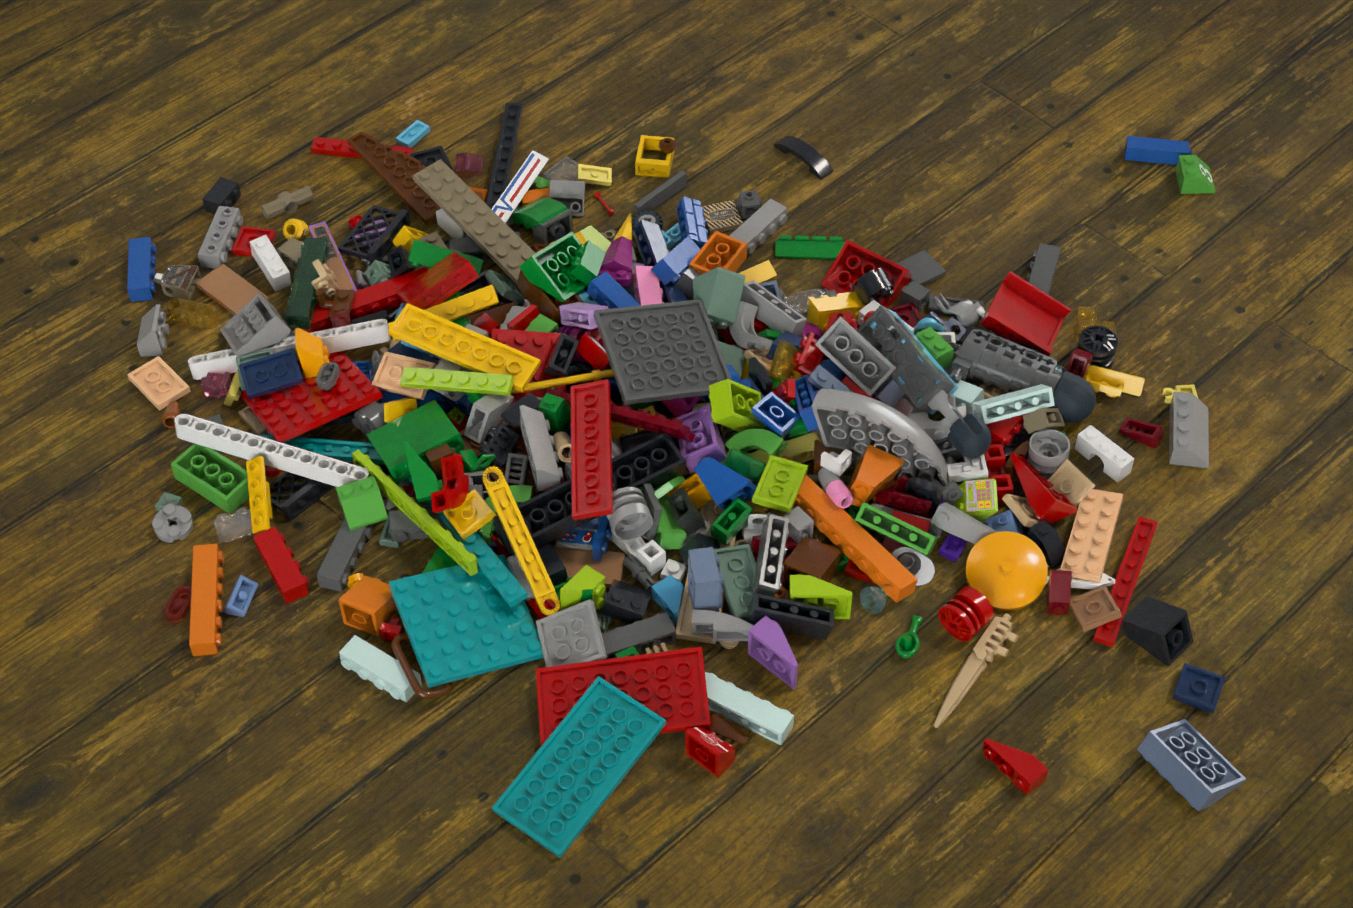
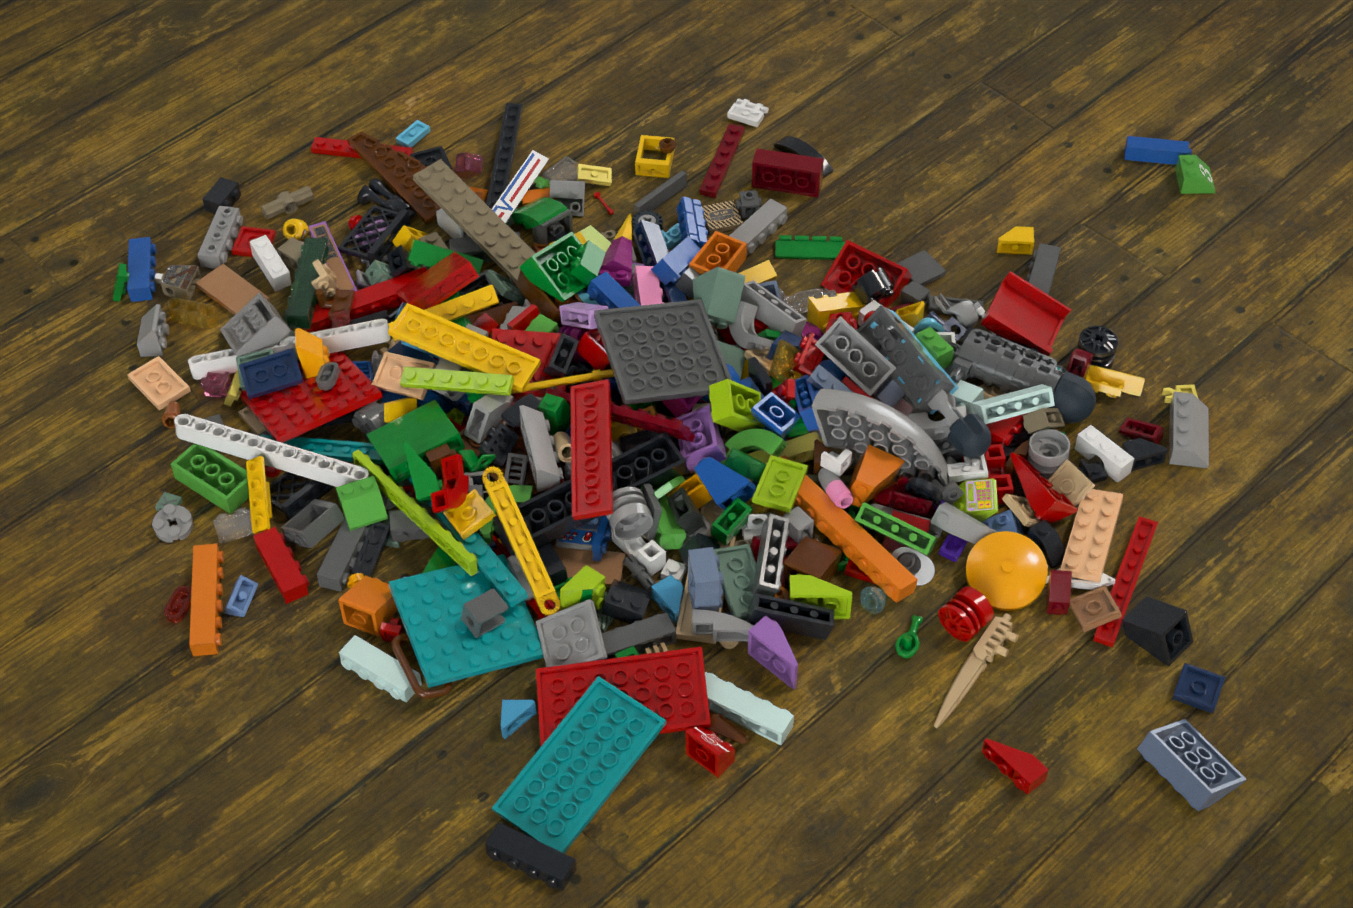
(119, 287): none -> green plate
(312, 523): none -> dark grey window
(372, 549): none -> black plate
(393, 202): none -> black piece
(484, 613): none -> dark grey piece
(515, 714): none -> dark azure slope
(530, 856): none -> black brick
(722, 160): none -> dark red plate
(747, 112): none -> white plate
(787, 172): none -> dark red brick
(912, 314): none -> yellow slope
(1017, 241): none -> yellow slope
(1087, 317): clear yellow plate -> none
(1094, 471): none -> black bracket
(1144, 453): none -> black slope

